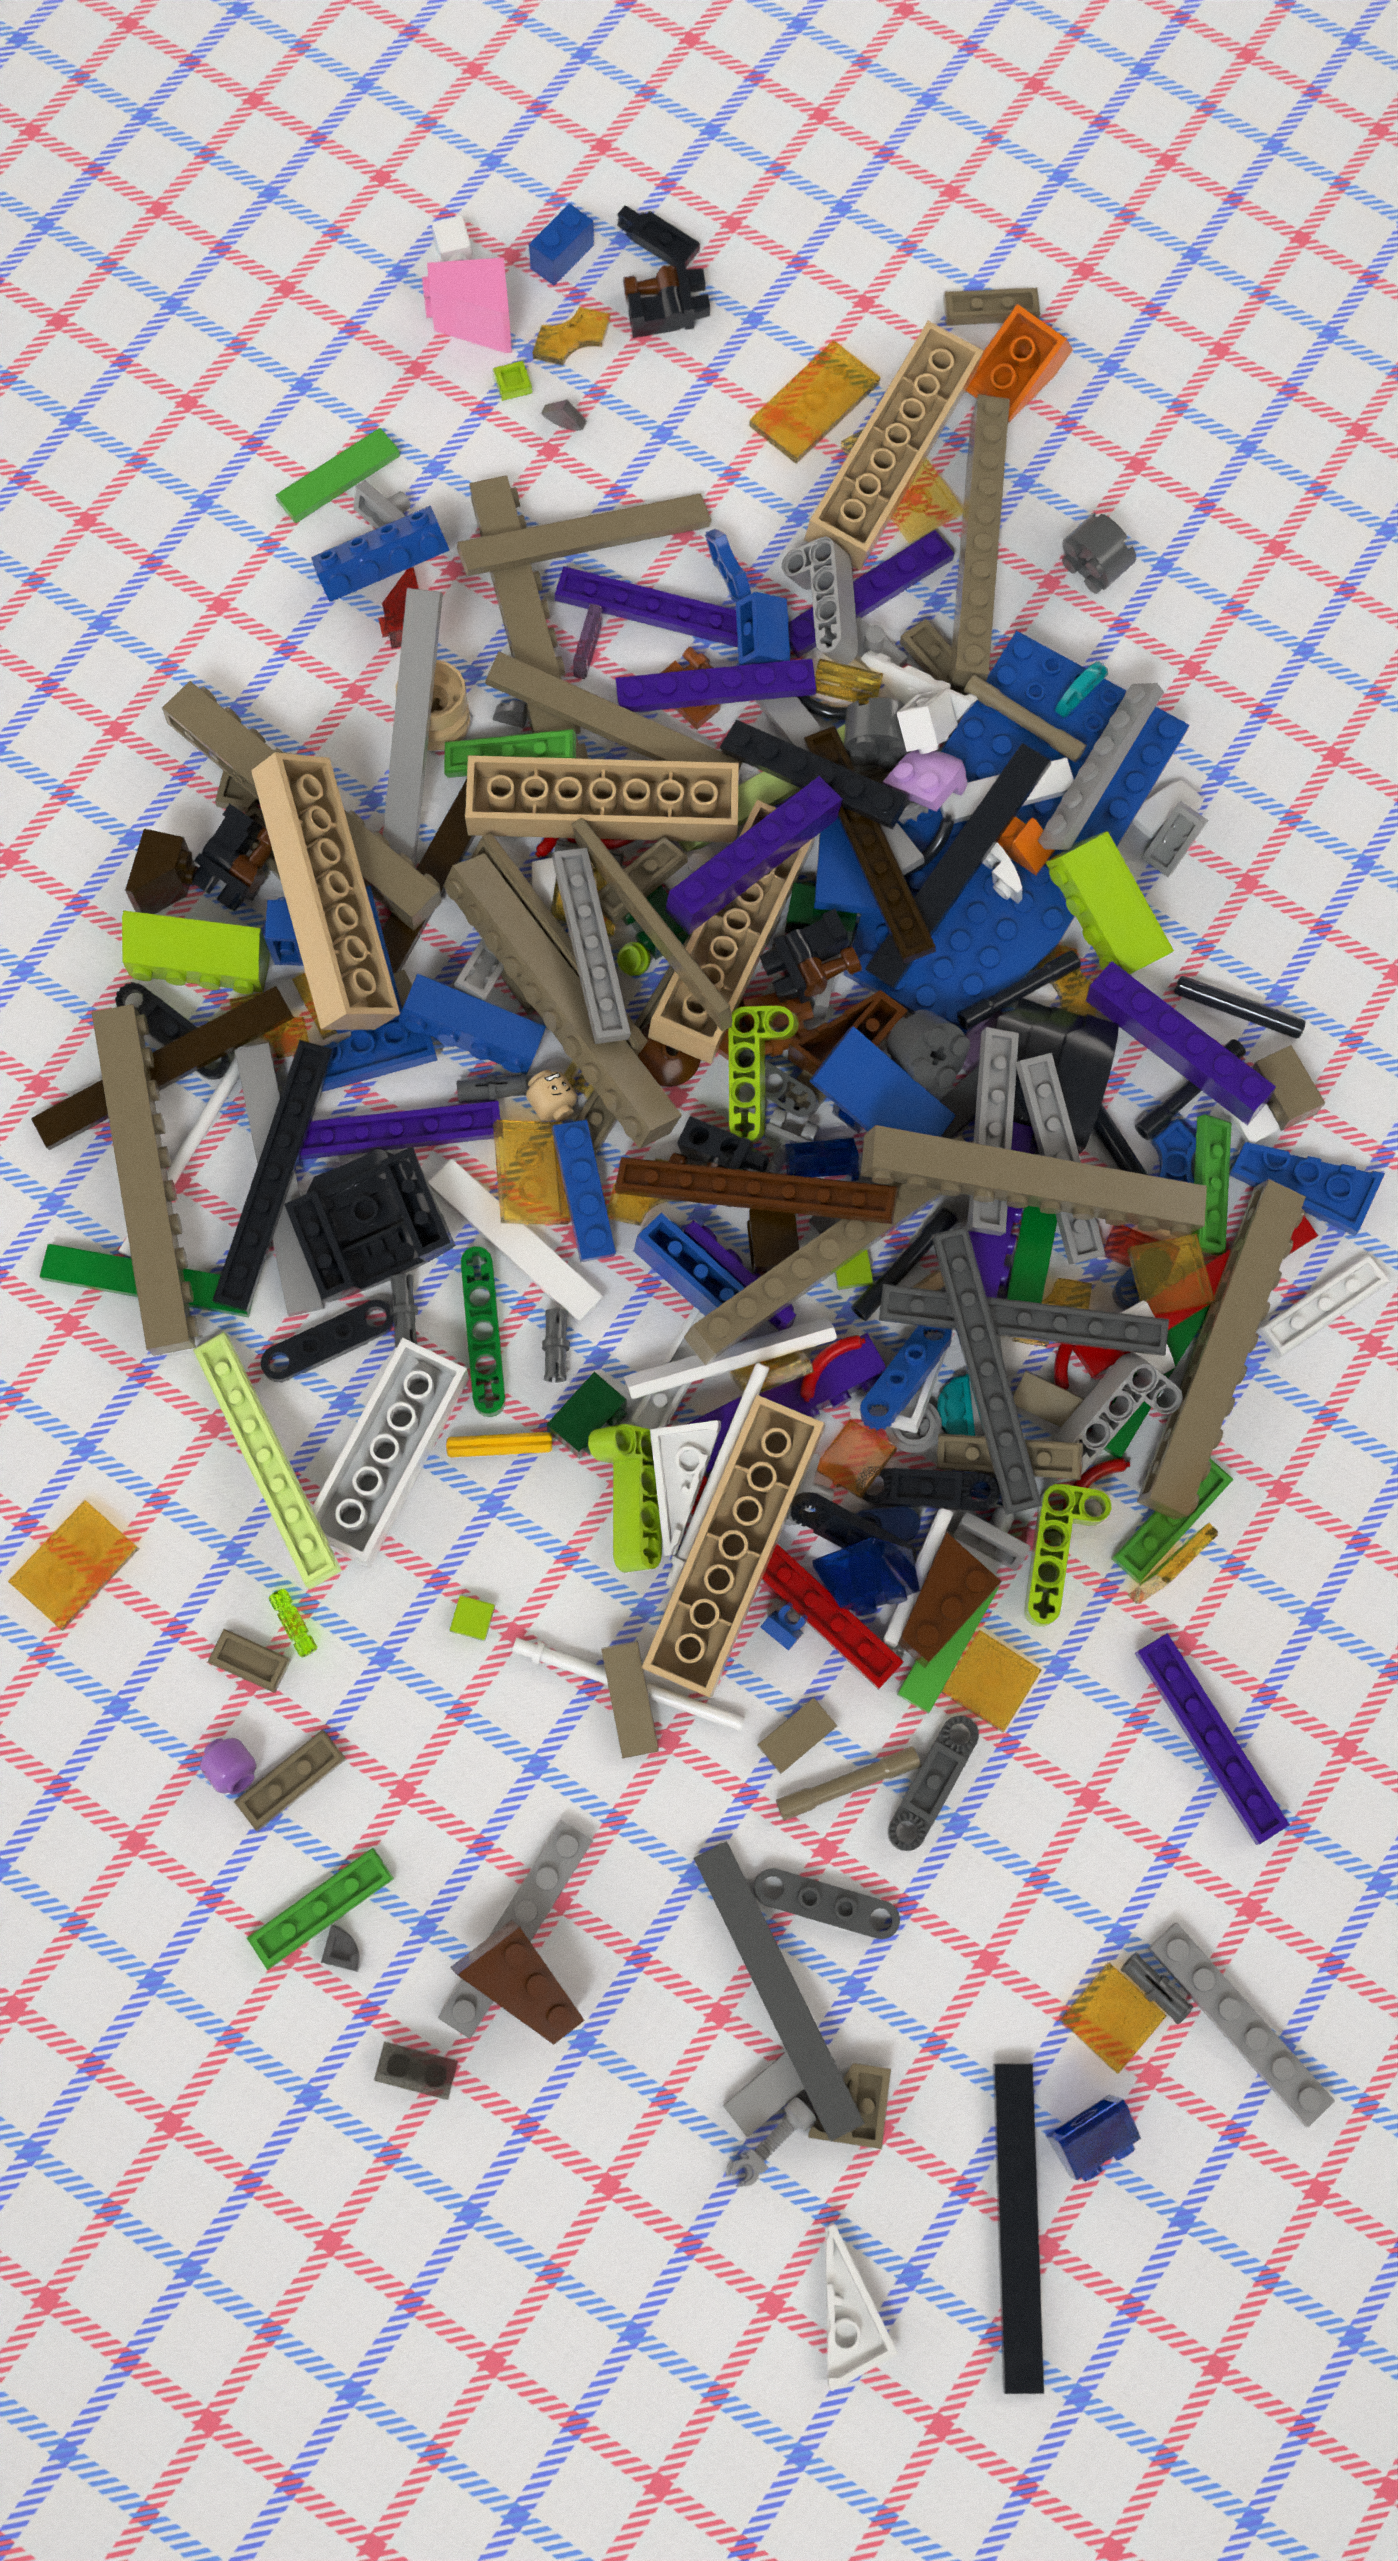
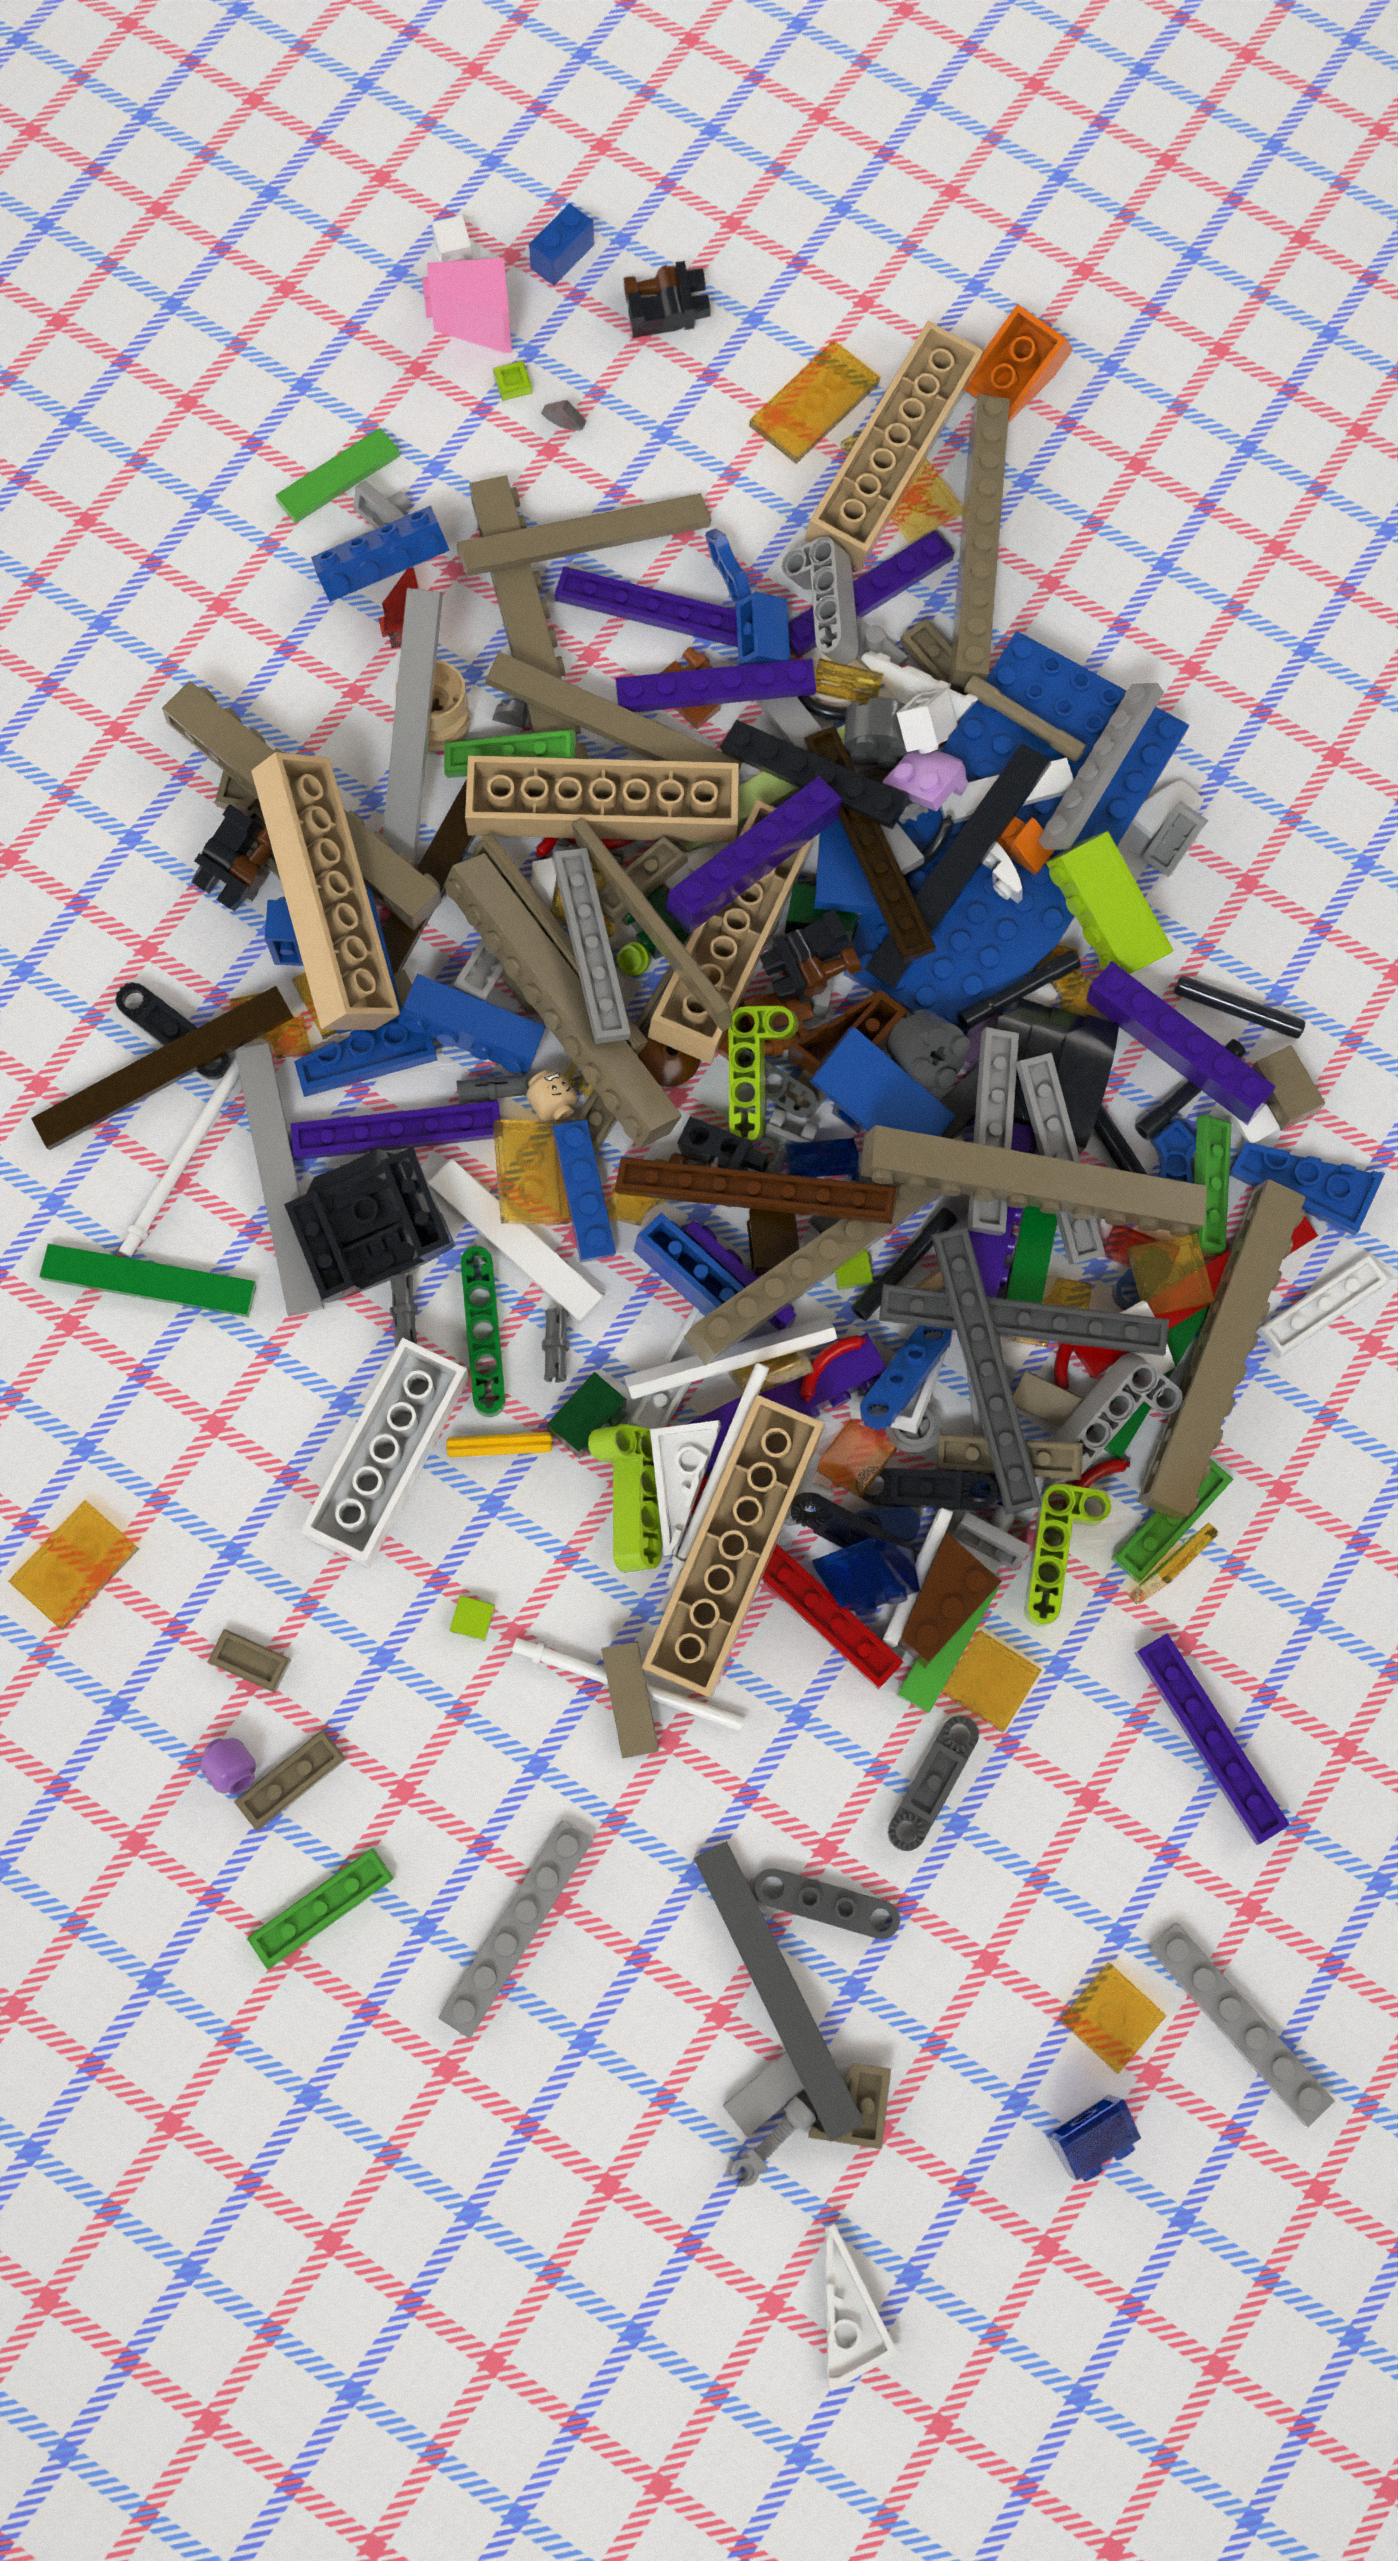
(144, 1180): dark tan brick -> none
(160, 872): dark brown slope -> none
(194, 952): lime slope -> none
(267, 1461): yellowish green tile -> none
(273, 1176): black tile -> none
(293, 1623): clear neon green axle -> none
(327, 1341): black plate -> none
(341, 1950): flat silver tile -> none
(416, 2070): clear smoke plate -> none
(520, 1982): reddish brown wedge -> none
(559, 341): clear yellow tile -> none
(587, 641): clear purple tile -> none
(658, 236): black hinge -> none
(783, 1629): blue tile -> none
(797, 1735): dark tan tile -> none
(809, 1798): dark tan piece -> none
(956, 1407): teal tile -> none
(988, 305): dark tan tile -> none
(1018, 2229): black tile -> none
(1081, 688): teal tile -> none
(1097, 552): dark grey brick -> none
(1174, 2006): dark grey pin -> none

